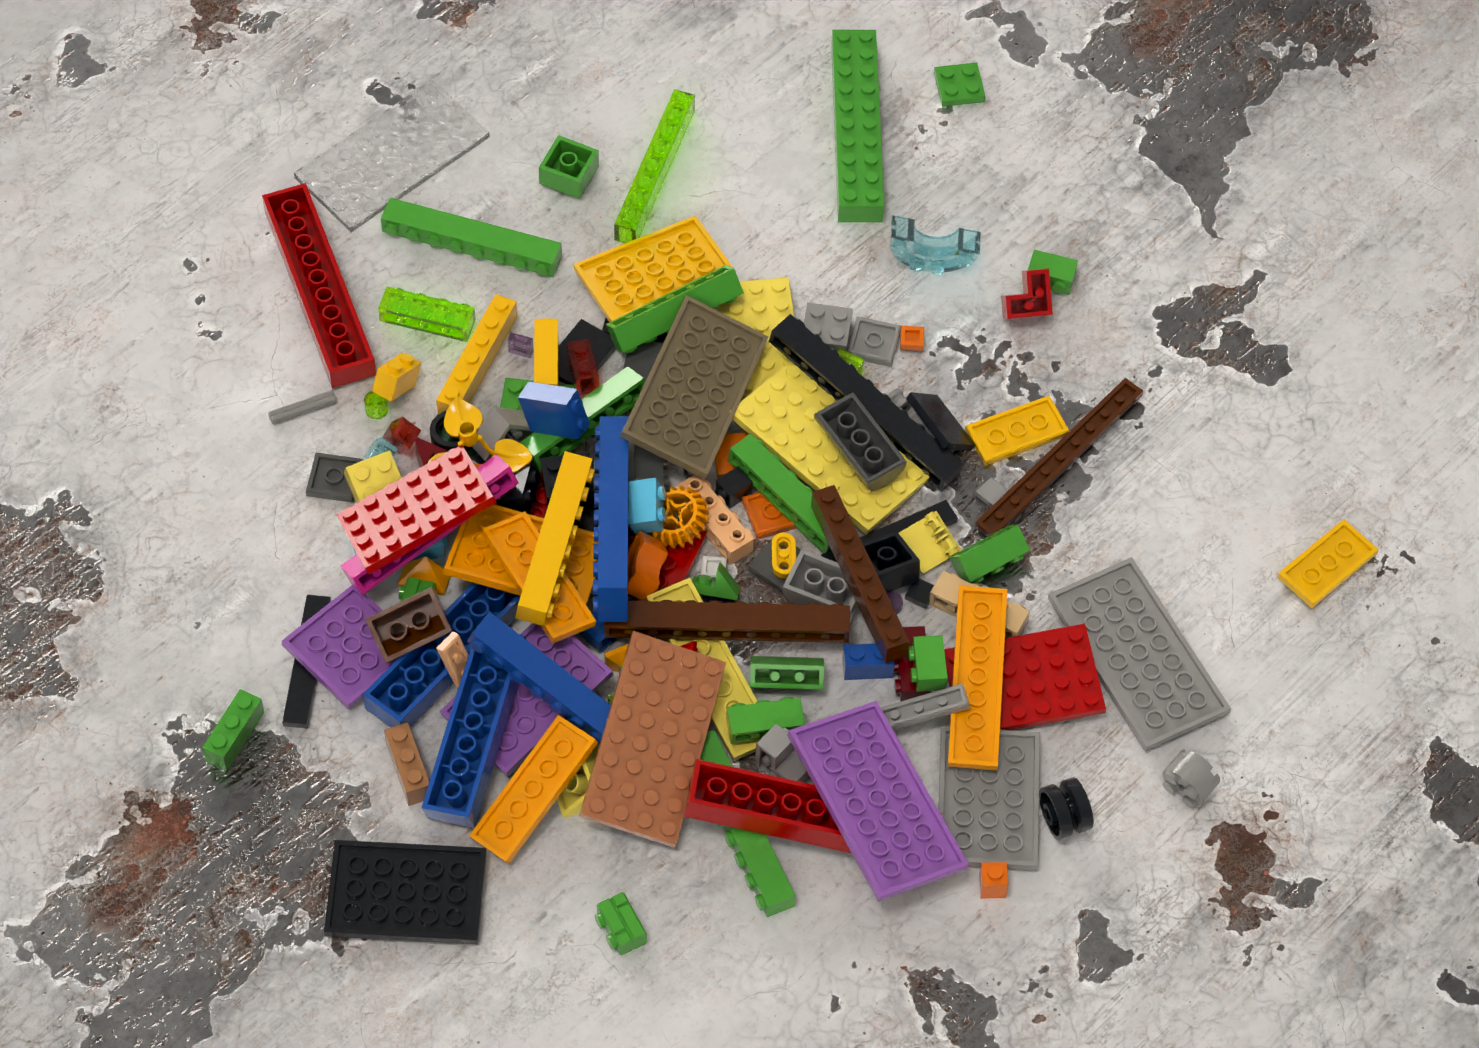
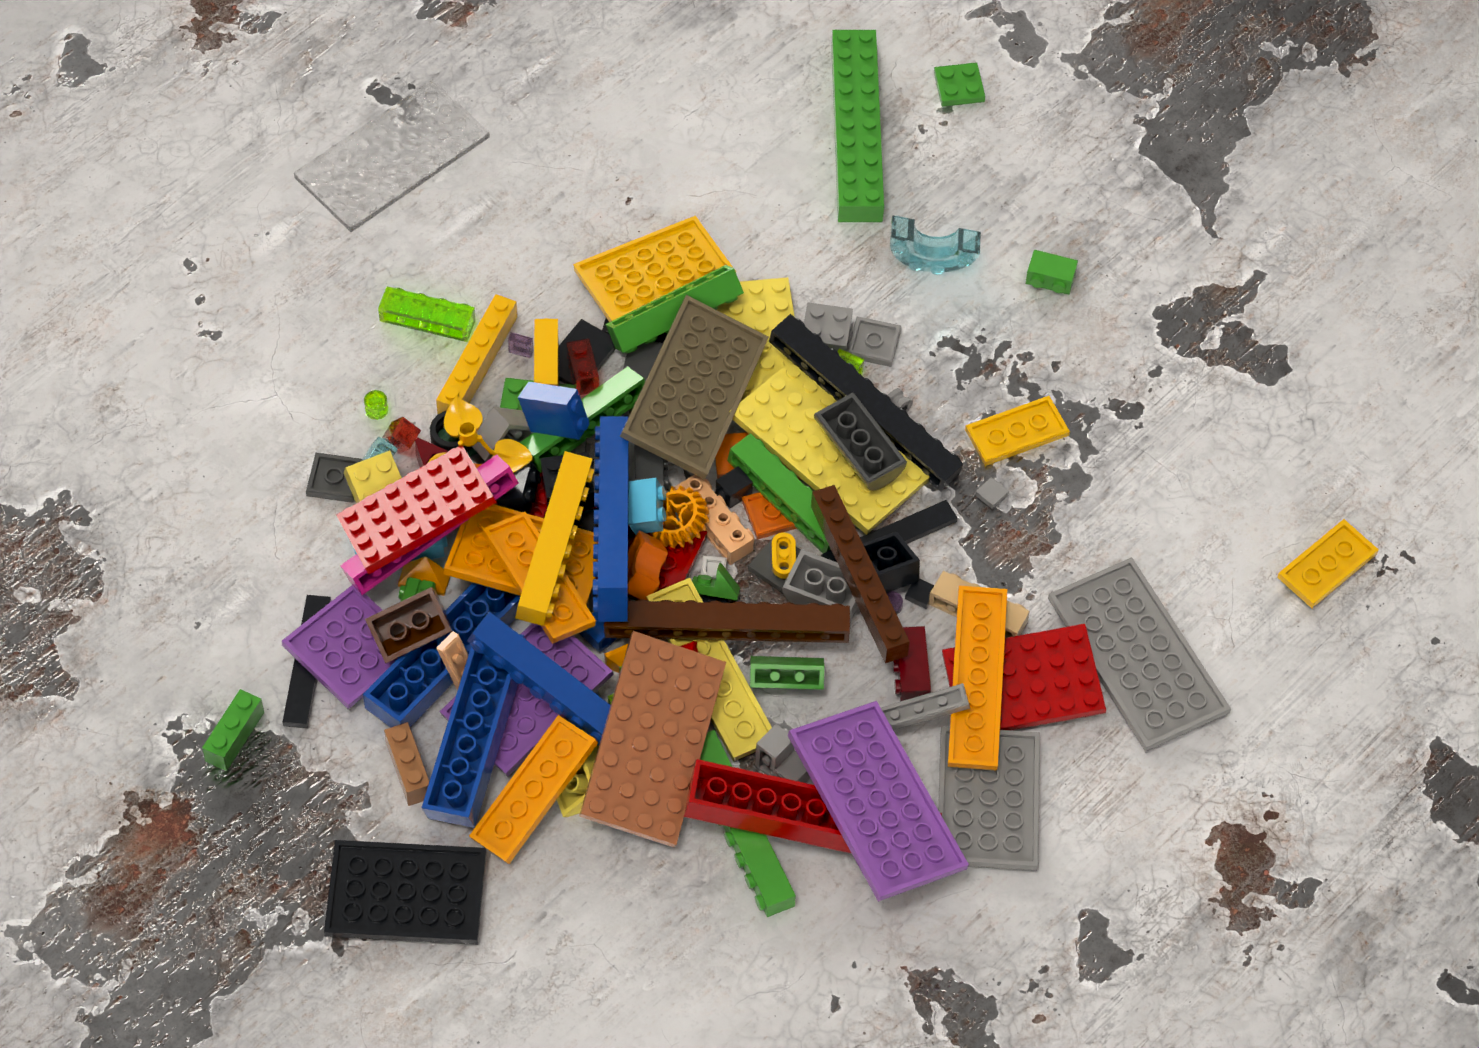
(302, 407): light grey axle -> none
(319, 285): red brick -> none
(396, 376): yellow brick -> none
(471, 237): bright green brick -> none
(568, 166): bright green brick -> none
(621, 924): bright green brick -> none
(654, 167): clear neon green brick -> none
(753, 721): bright green brick -> none
(865, 662): blue brick -> none
(912, 338): orange plate -> none
(928, 662): bright green brick -> none
(930, 541): light yellow hinge -> none
(940, 421): black tile -> none
(990, 554): bright green brick -> none
(993, 880): orange brick -> none
(1035, 298): red brick -> none
(1059, 458): reddish brown plate -> none
(1066, 808): black wheel -> none
(1190, 778): light grey brick -> none

